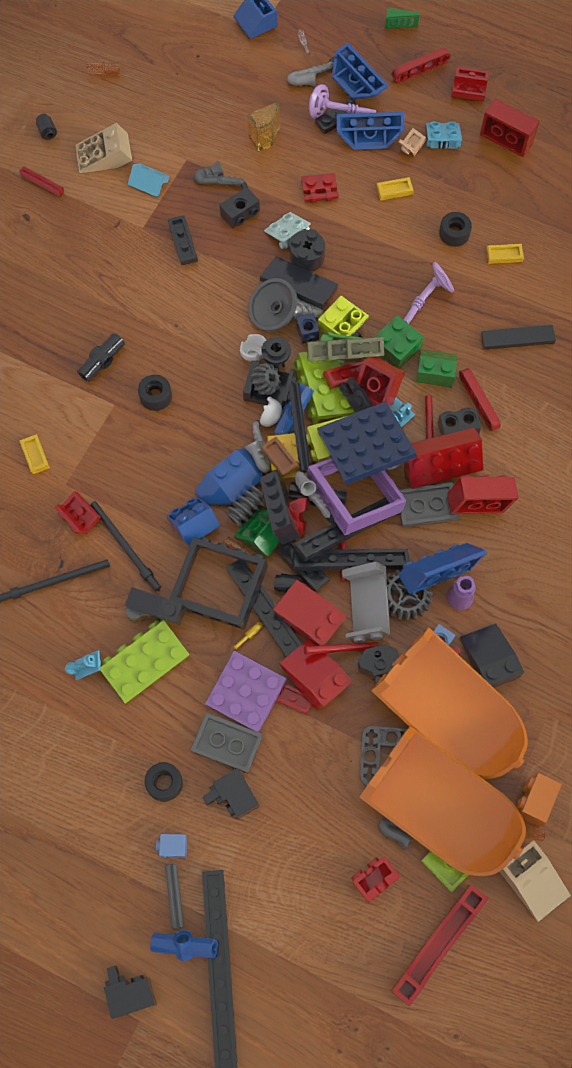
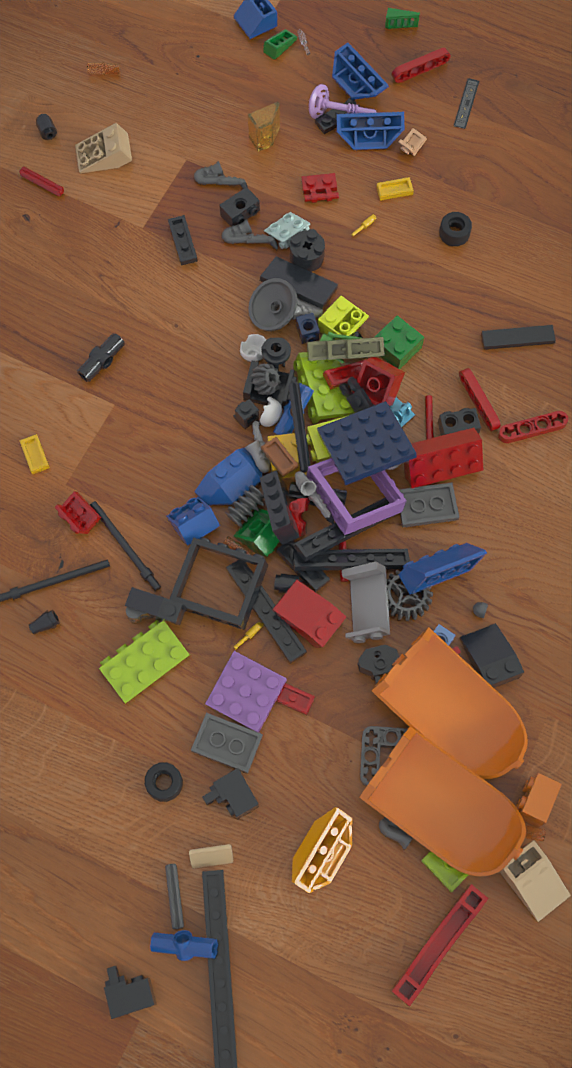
(44, 622): none -> black cone
(84, 666): medium azure hinge -> none
(147, 179): medium azure panel -> none
(155, 402): black tyre -> none
(172, 846): medium blue brick -> none
(211, 856): none -> tan slope
(238, 233): none -> dark grey piece
(244, 412): none -> black brick
(278, 44): none -> green slope
(308, 76): light grey piece -> none
(315, 675): red slope -> none
(322, 851): none -> light orange wedge
(339, 647): red bar -> none
(365, 224): none -> yellow piece
(375, 879): red cylinder -> none
(436, 368): green slope -> none
(439, 280): lavender dish -> none
(443, 132): medium azure hinge -> none
(462, 593): medium lavender plant -> none
(466, 103): none -> sticker
(470, 84): red slope -> none
(480, 609): none -> dark grey hinge
(482, 494): red brick -> none
(504, 253): yellow tile -> none
(509, 127): red brick -> none
(531, 423): none -> red beam

